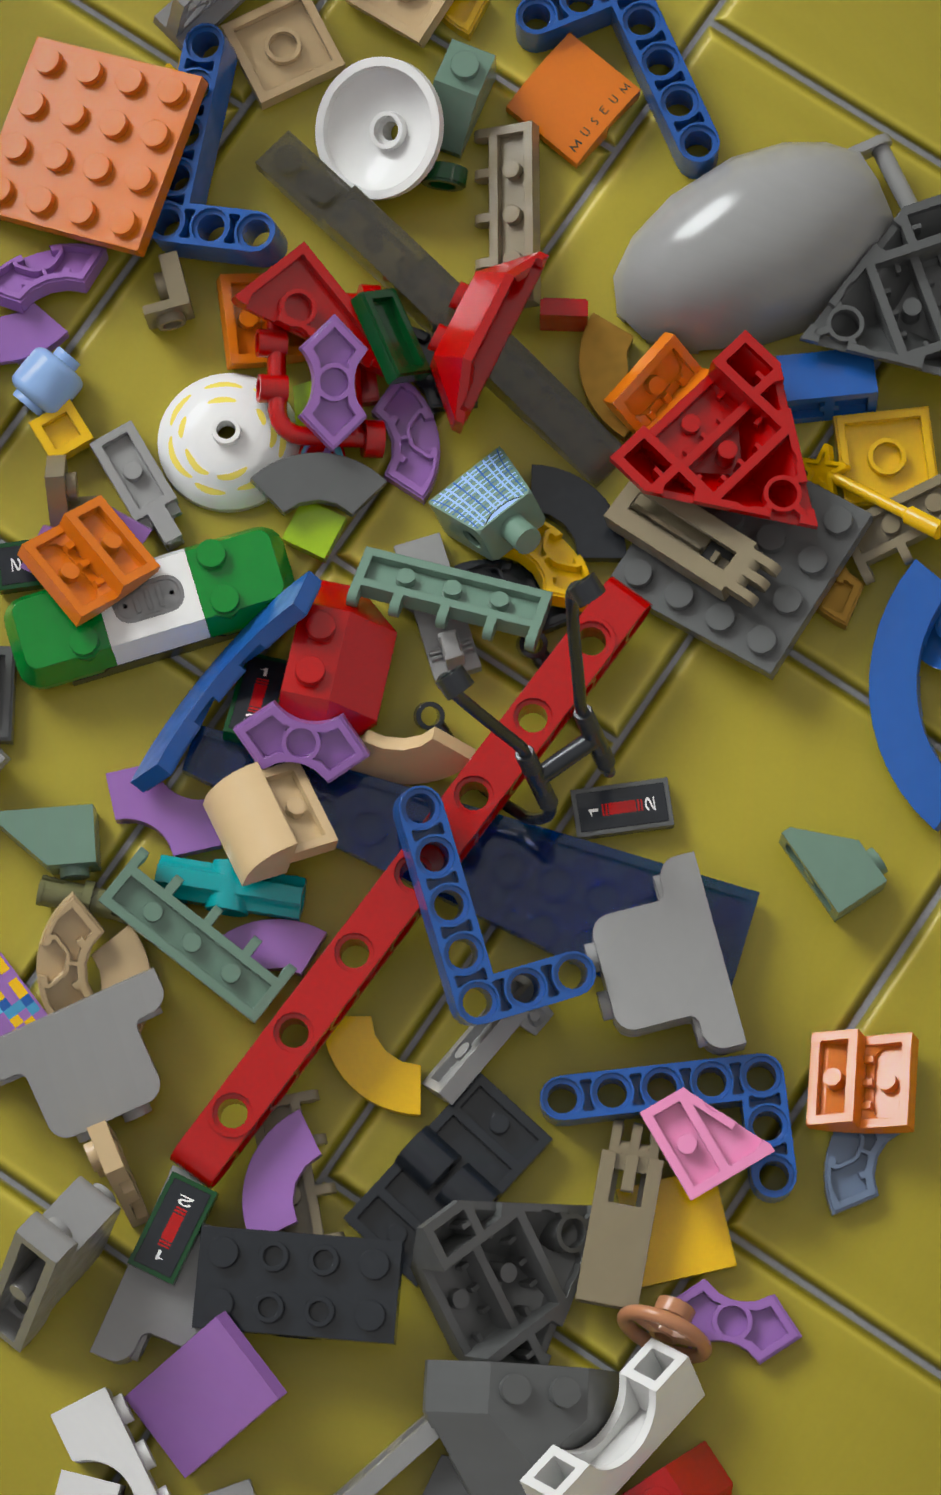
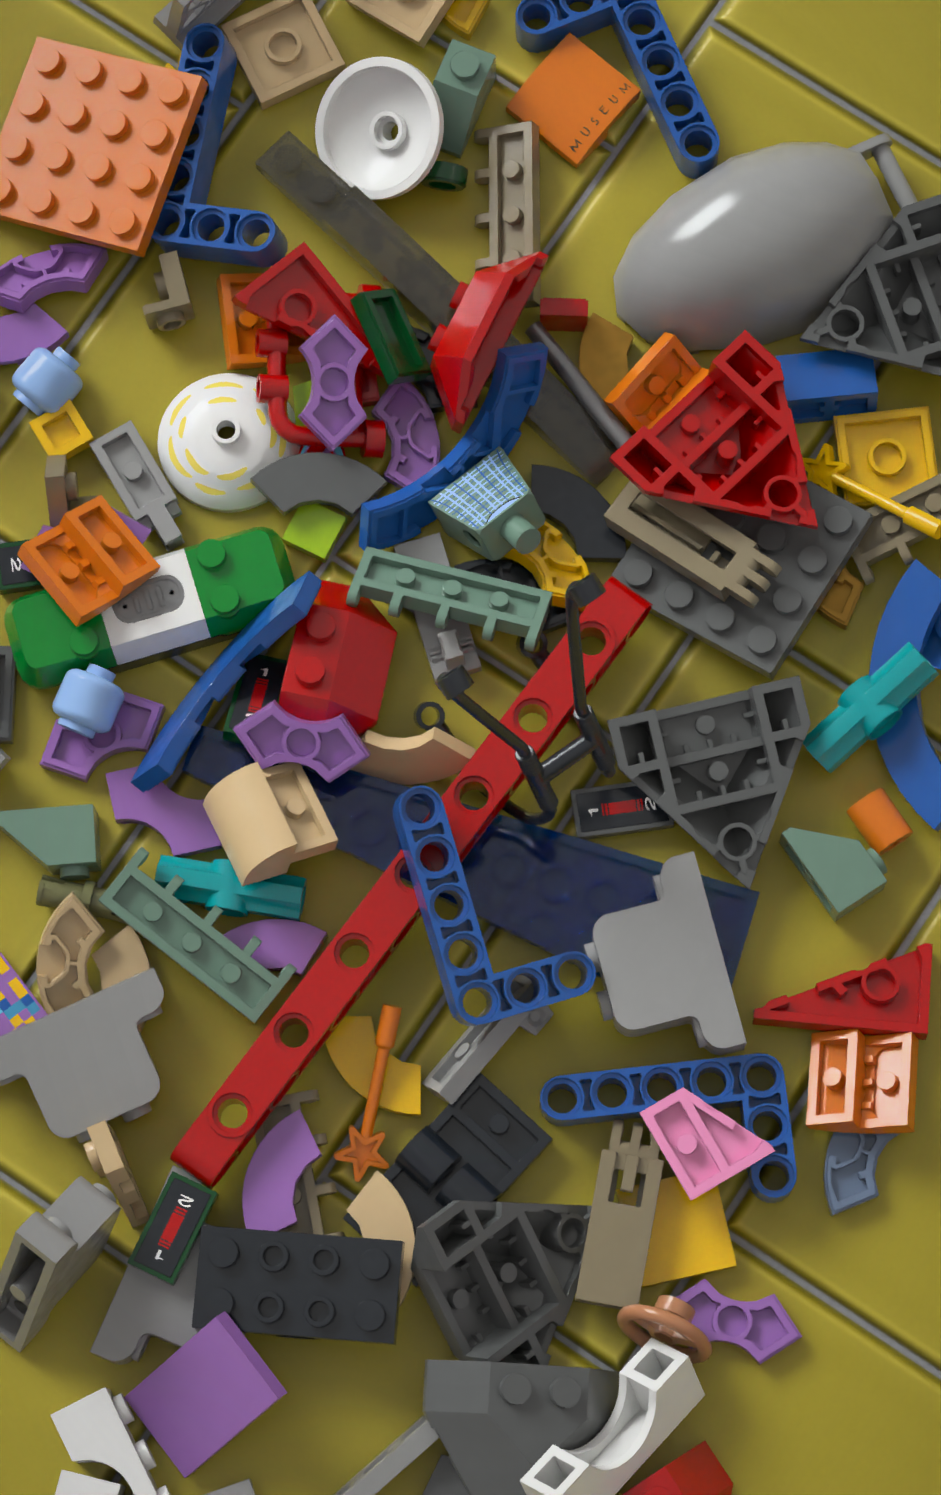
(88, 701): none -> light blue head
(131, 731): none -> medium lavender tile
(364, 1144): none -> orange piece
(385, 1216): none -> tan tile
(511, 392): none -> blue tile
(579, 386): none -> flat silver bar
(719, 765): none -> dark grey wedge
(869, 707): none -> teal piece
(875, 1000): none -> red wing
(879, 821): none -> orange piece

